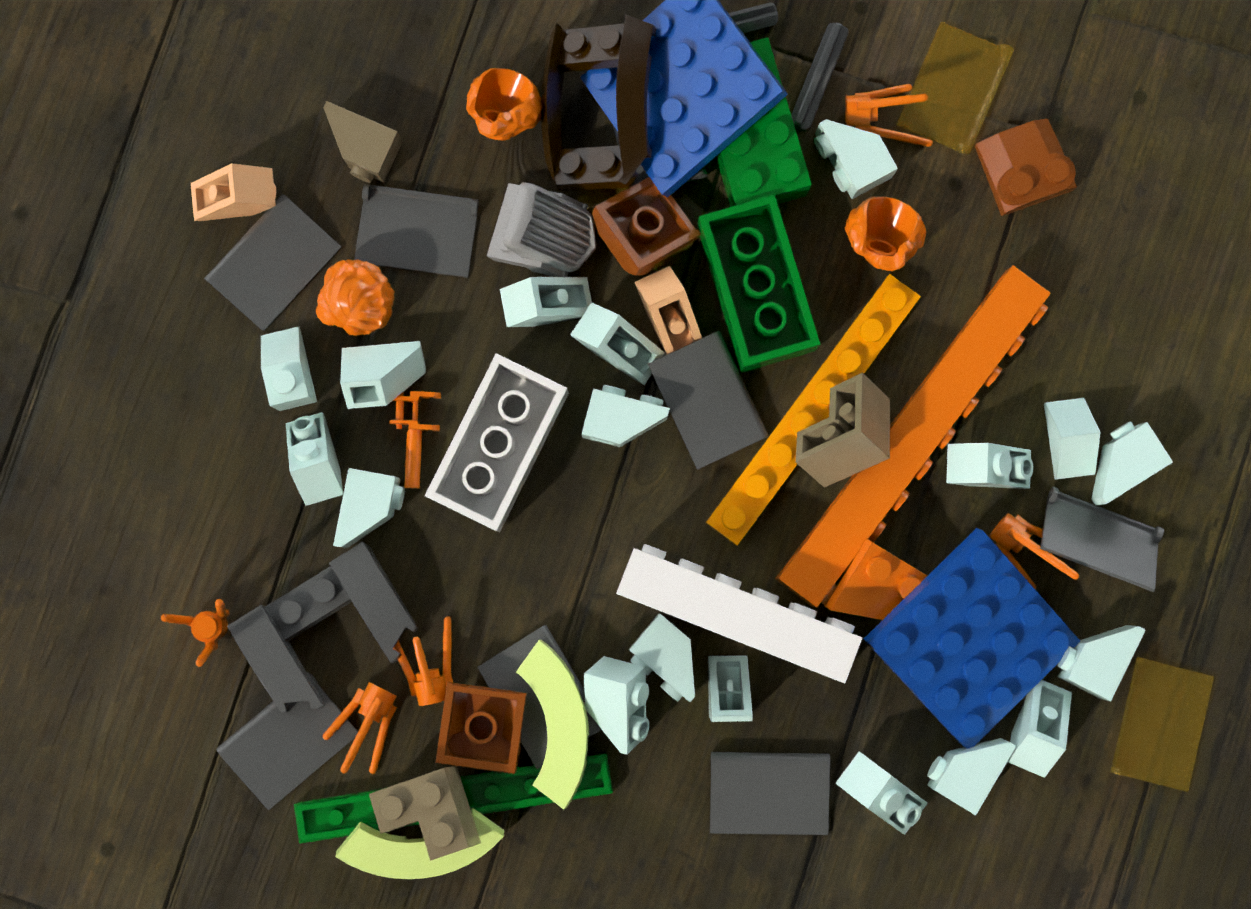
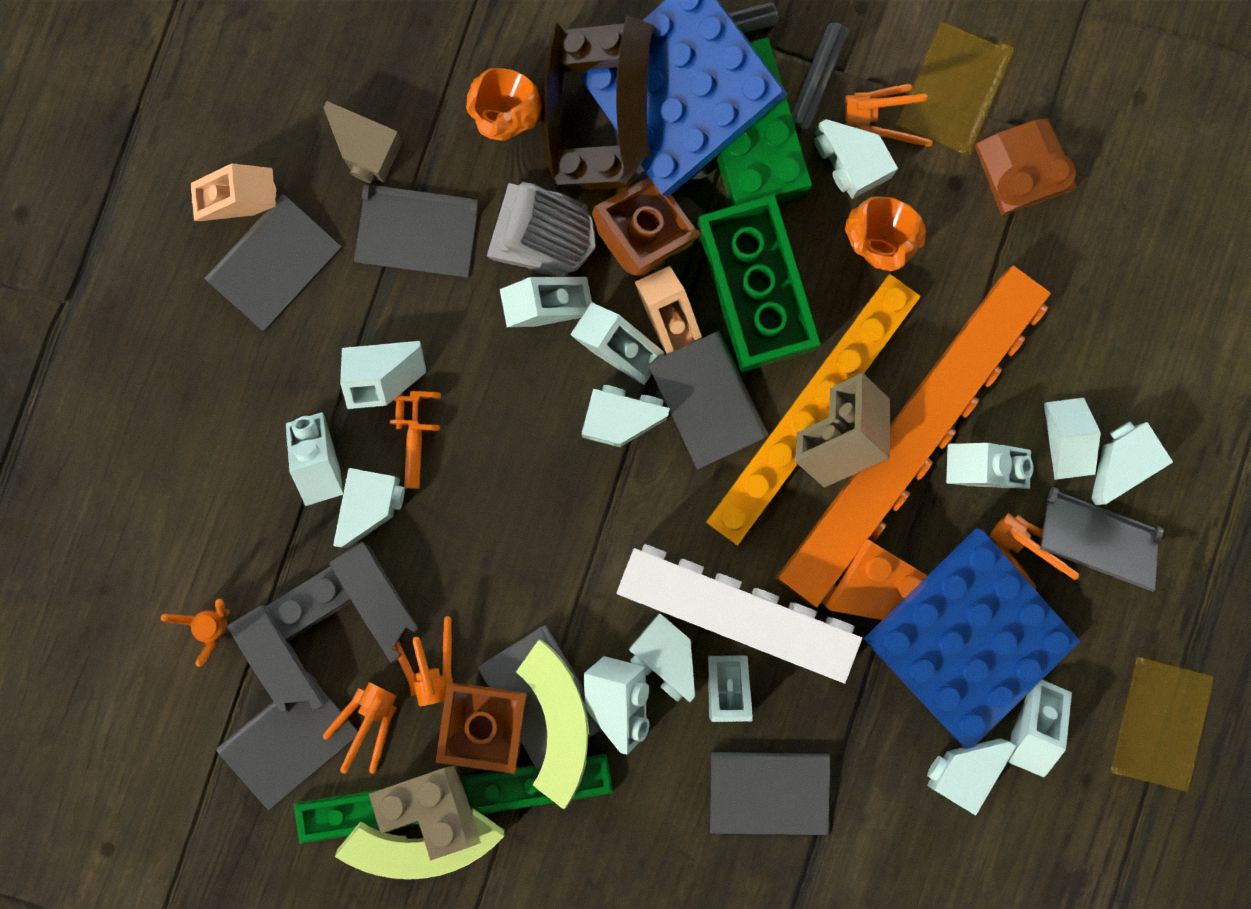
(286, 370): light aqua slope -> none
(355, 297): orange hair -> none
(497, 442): white brick -> none
(881, 793): light aqua slope -> none
(1101, 660): light aqua slope -> none

